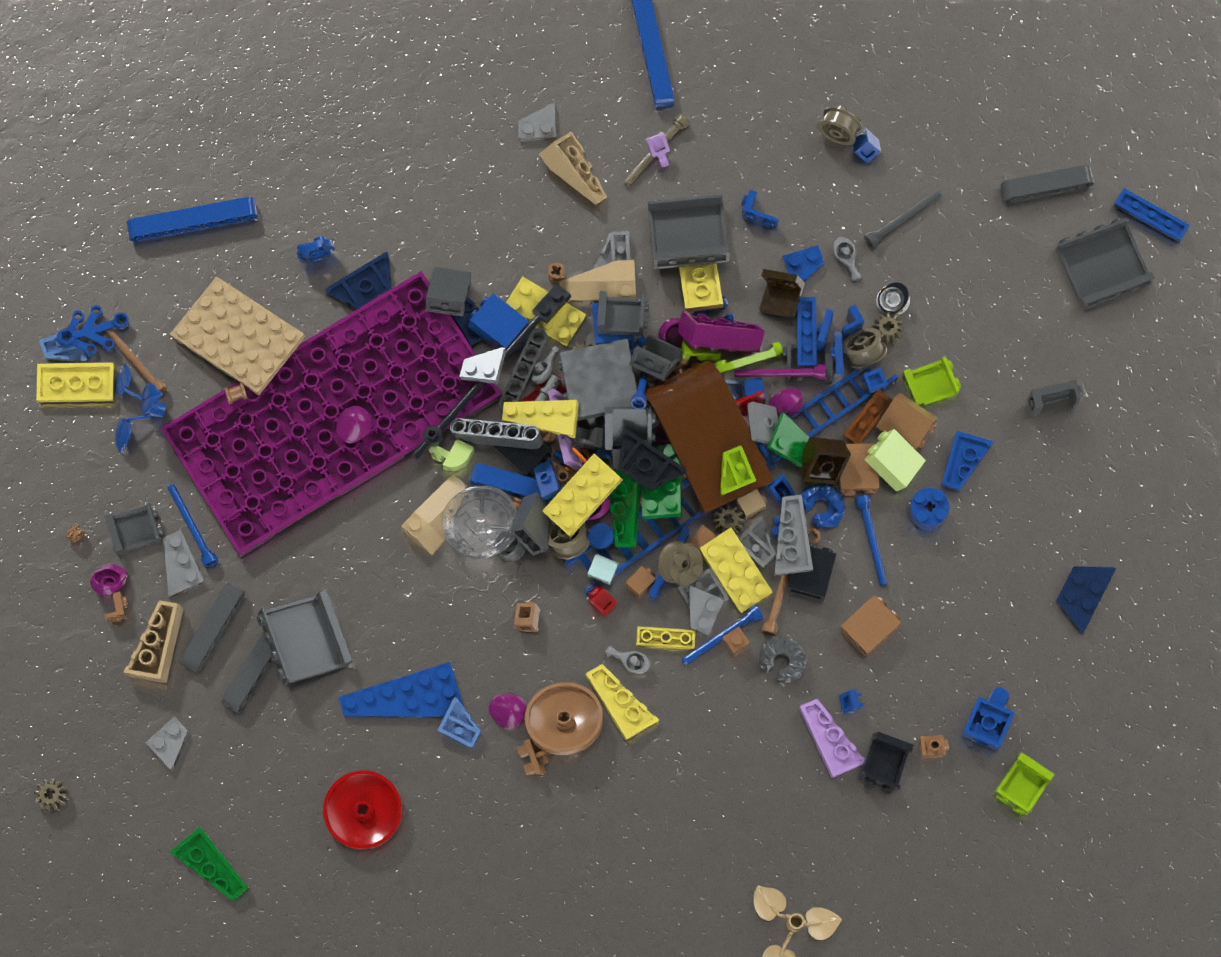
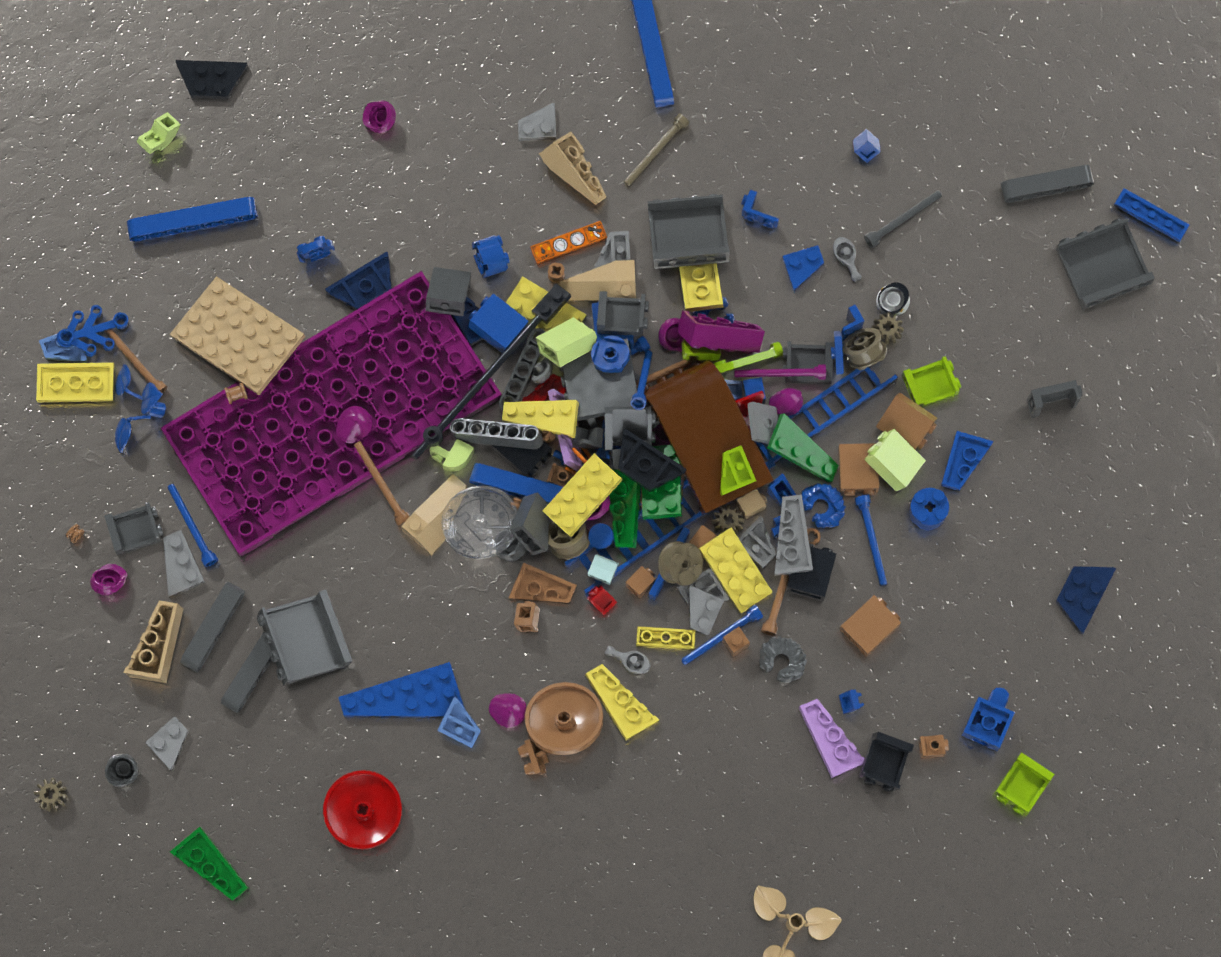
(120, 604): medium nougat bracket -> none
(121, 770): none -> dark grey hair
(160, 135): none -> yellowish green brick
(211, 78): none -> black wing
(379, 116): none -> magenta hat
(400, 515): none -> medium nougat piece
(484, 367): wing -> none
(490, 256): none -> blue brick
(541, 586): none -> medium nougat wing
(547, 479): blue plate -> none
(553, 382): light grey pin -> none
(566, 342): none -> yellowish green brick
(568, 242): none -> orange tile
(605, 346): none -> blue plate
(656, 357): dark grey panel -> none
(658, 147): lavender plate -> none
(781, 293): dark brown bracket -> none
(806, 333): blue plate -> none
(823, 329): blue plate -> none
(824, 460): dark brown slope -> none
(839, 125): dark tan wheel -> none
(868, 417): dark orange plate -> none
(875, 380): blue panel -> none

